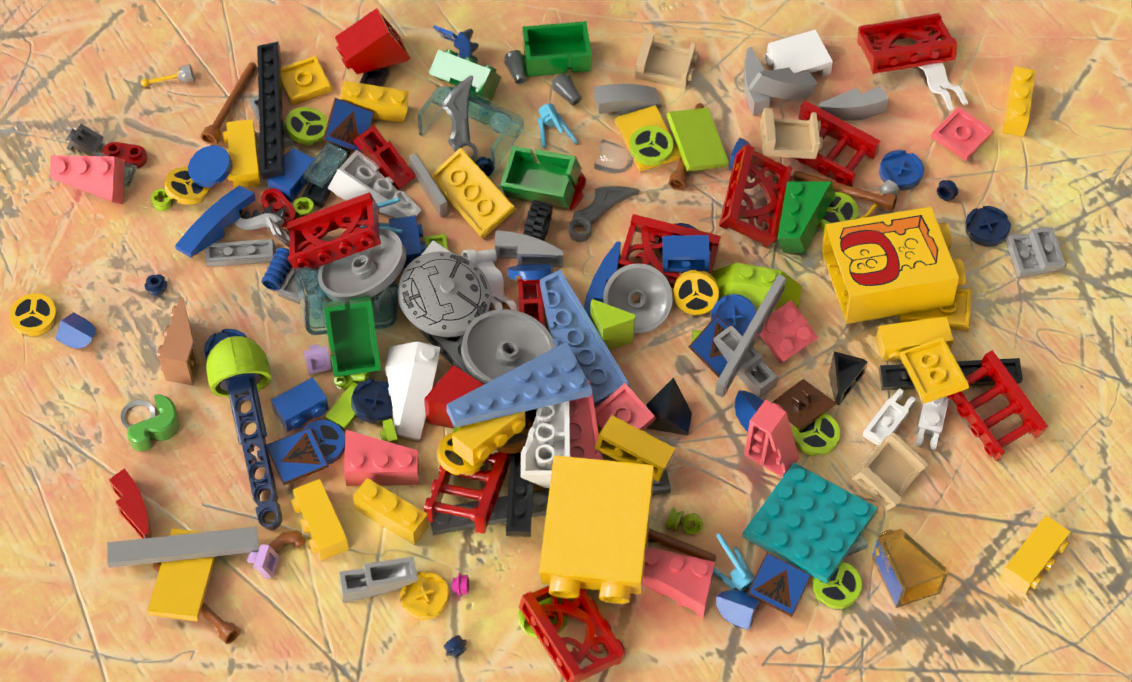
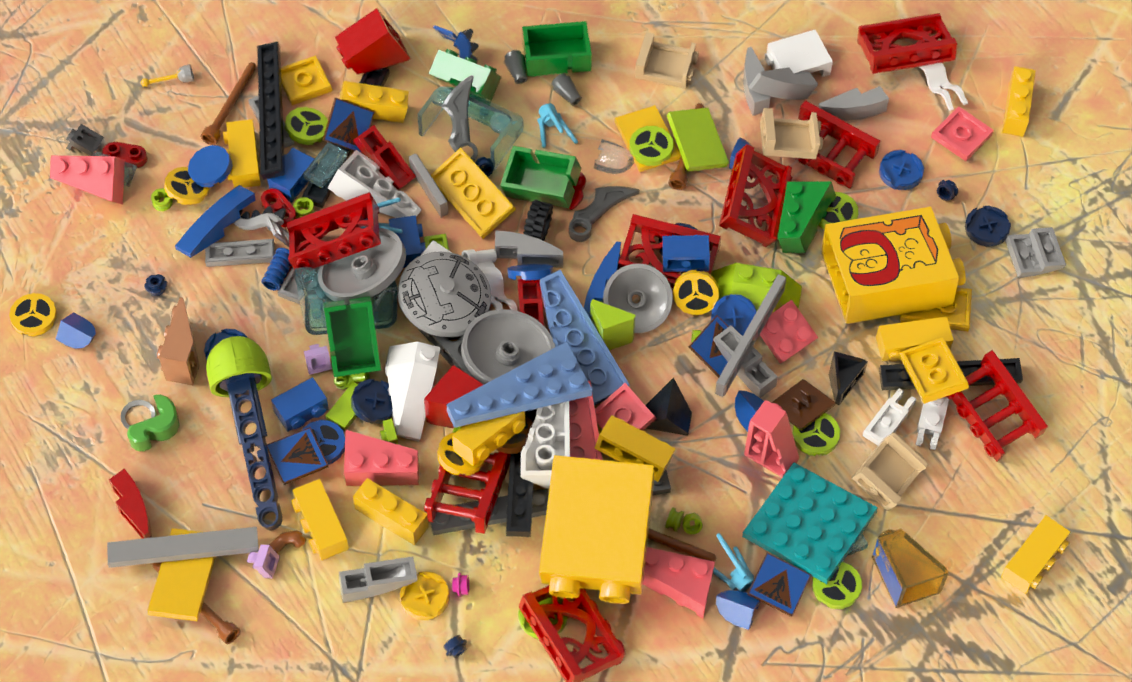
(625, 98): light grey slope -> none
(886, 201): dark orange piece -> none
(887, 187): light grey hinge -> none

